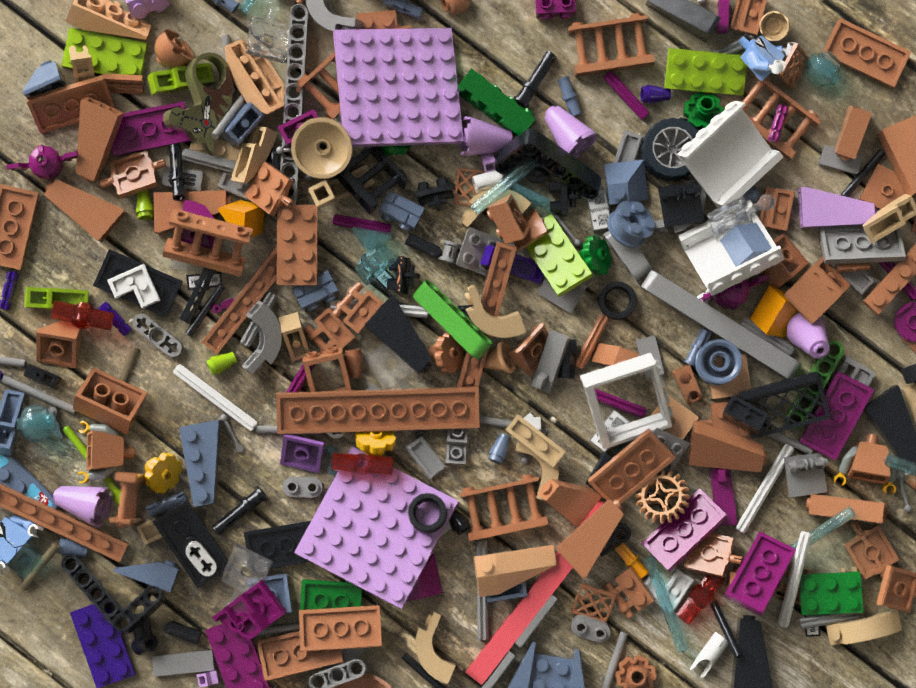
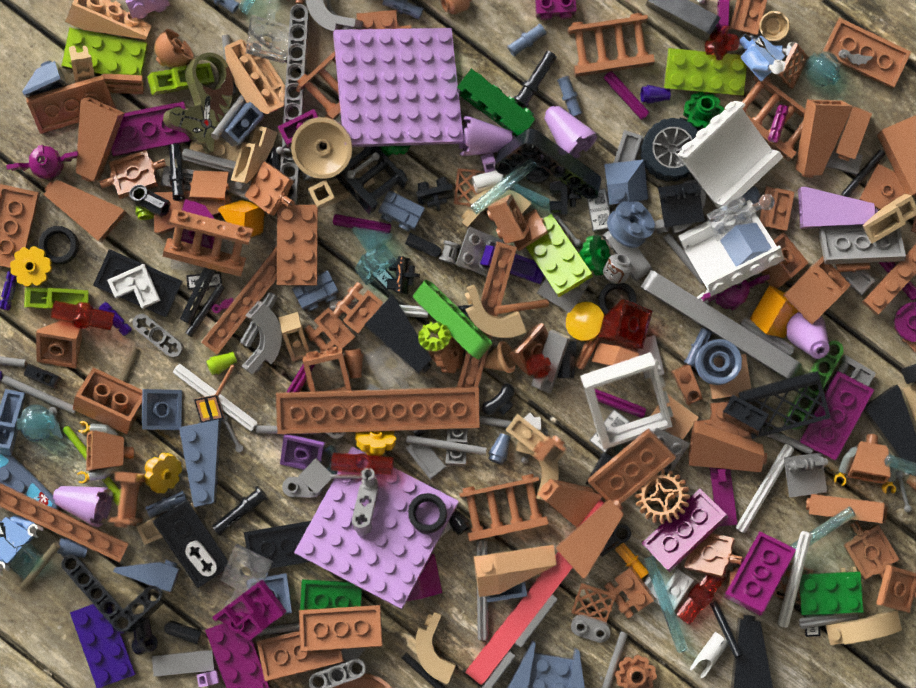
(21, 266): none -> yellow plant
(74, 248): none -> black tyre
(150, 200): none -> black piece
(161, 409): none -> sand blue slope
(209, 185): none -> nougat piece
(209, 406): none -> piece
(317, 476): none -> light grey piece
(351, 173): none -> light grey hinge
(367, 491): none -> light grey beam
(433, 343): none -> lime gear
(446, 445): none -> light grey bar
(500, 402): none -> black piece
(521, 306): none -> nougat bar
(526, 40): none -> sand blue pin
(538, 366): none -> clear red gear
(543, 448): none -> nougat bracket
(584, 321): none -> yellow dish
(617, 268): none -> light grey head
(626, 324): none -> clear red slope
(681, 254): none -> light grey bar
(721, 43): none -> clear red hips
(819, 134): none -> nougat slope
(854, 59): none -> light grey piece

